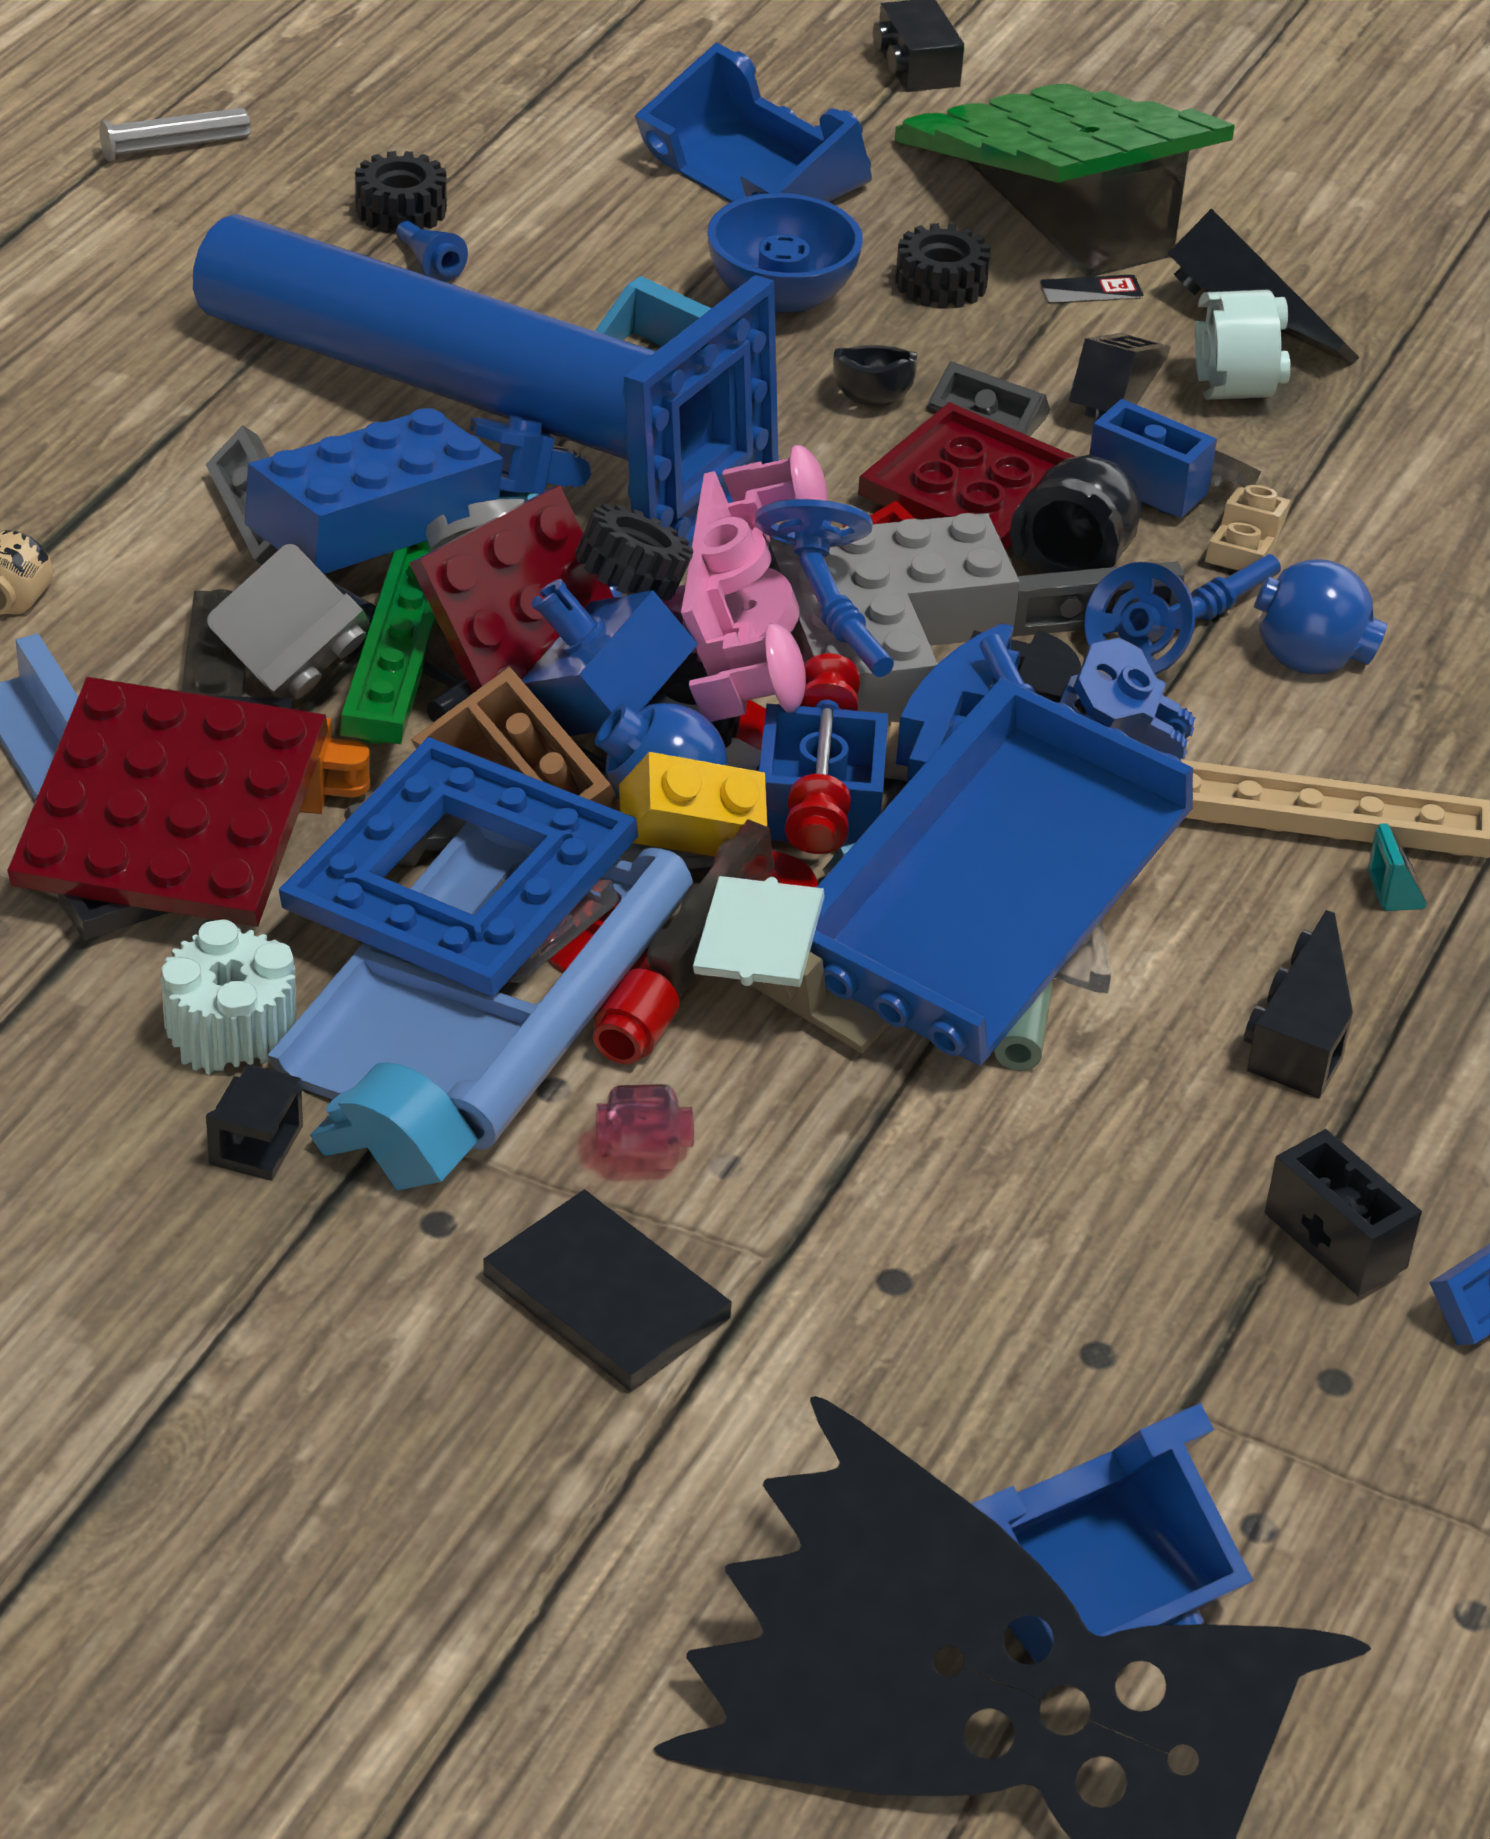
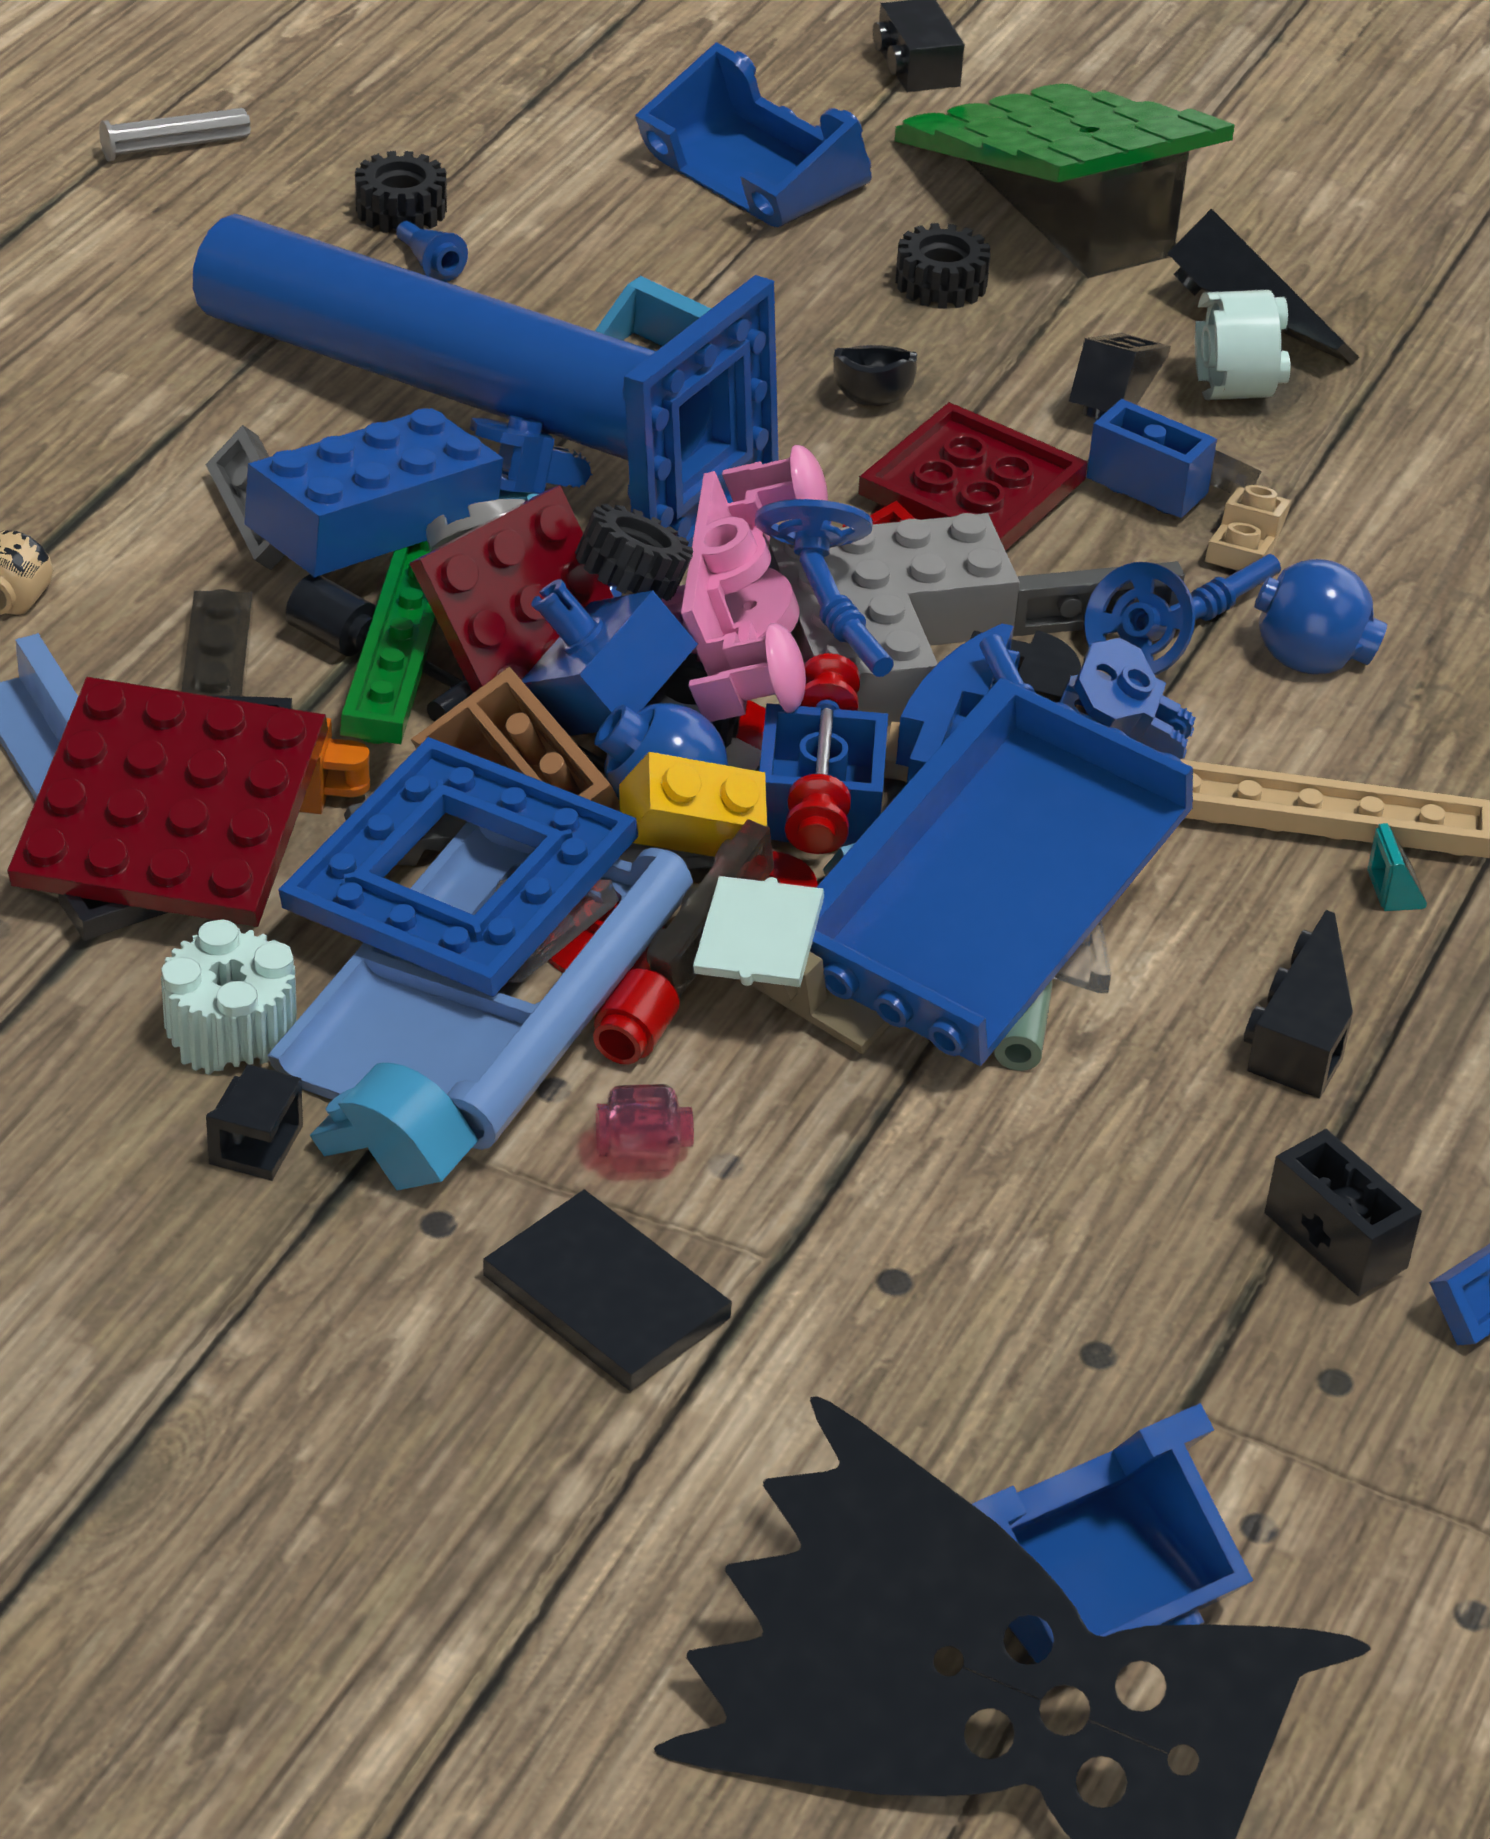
(289, 623): light grey bracket -> none
(787, 239): blue piece -> none
(991, 398): dark grey slope -> none
(1076, 517): black tile -> none
(1091, 288): sticker -> none

